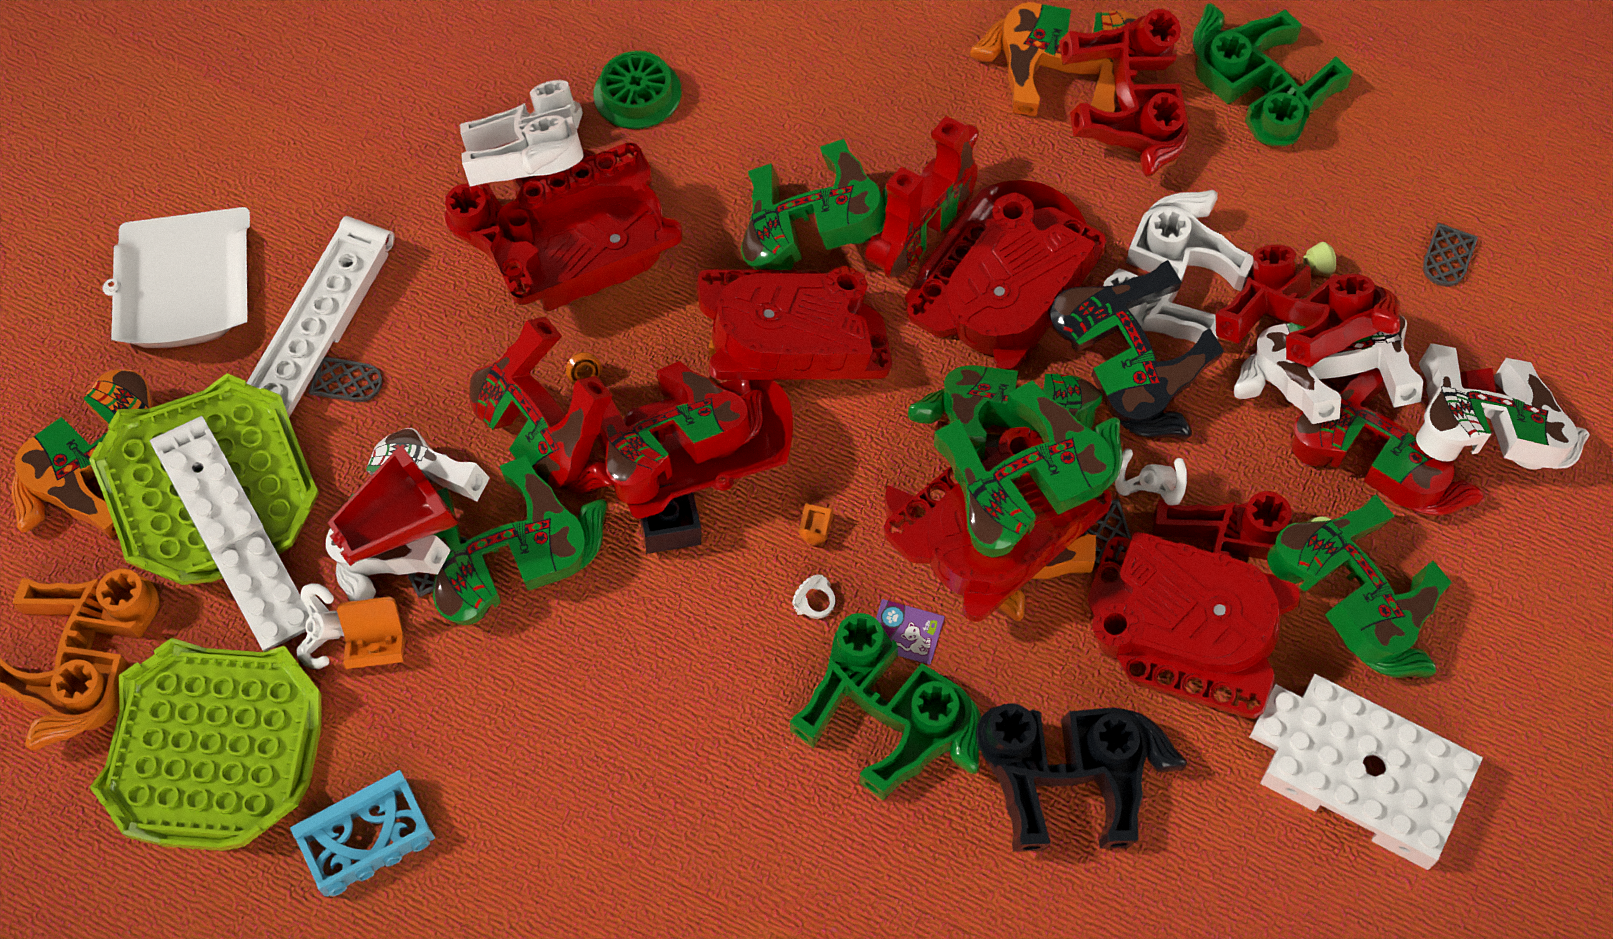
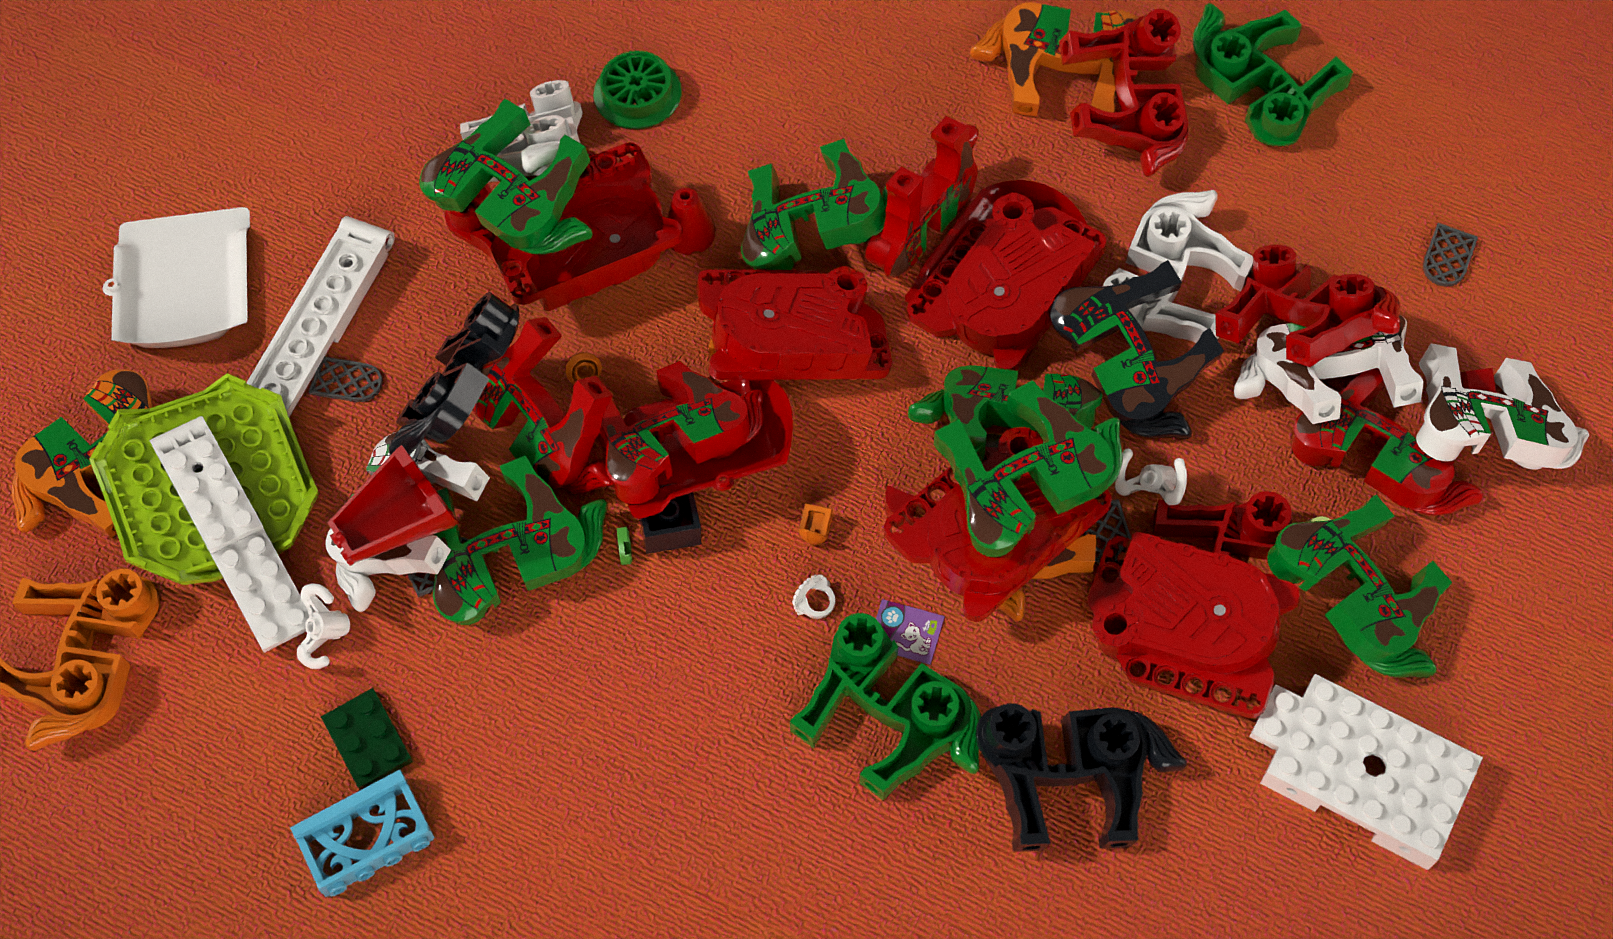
(209, 746): lime plate -> none
(366, 739): none -> dark green plate
(371, 632): orange bracket -> none
(450, 397): none -> black animal
(517, 209): none -> green animal
(624, 545): none -> bright green tile
(694, 219): none -> red cone
(1321, 259): yellowish green cone -> none

